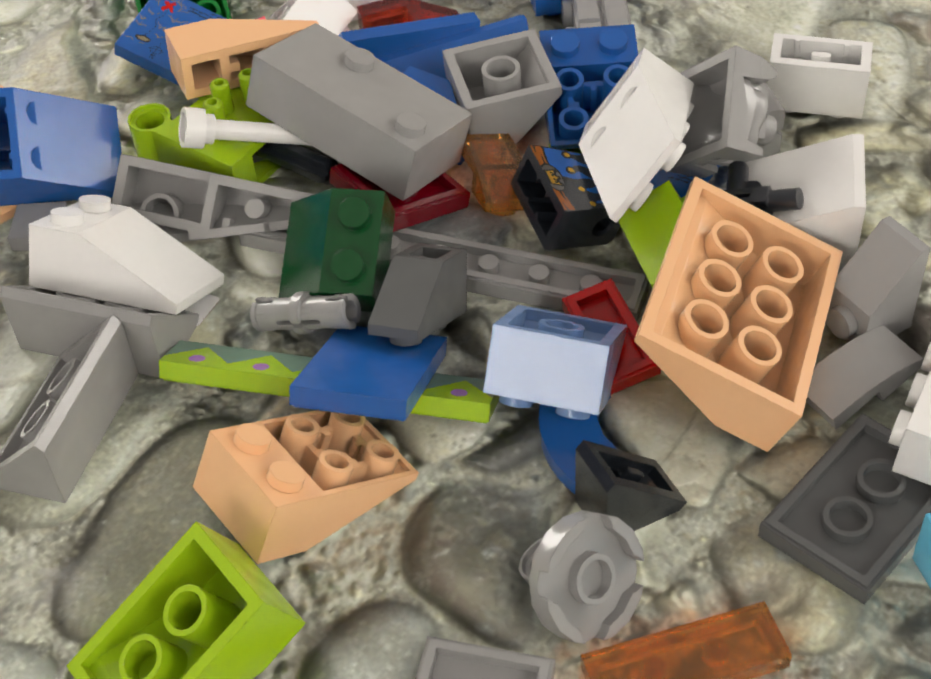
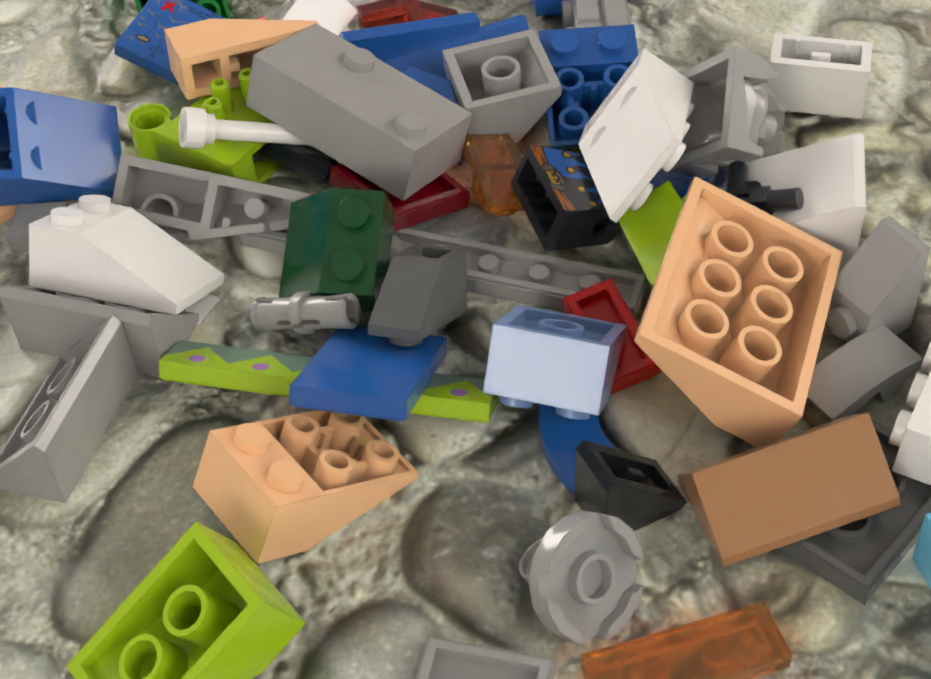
(791, 488): none -> medium nougat slope

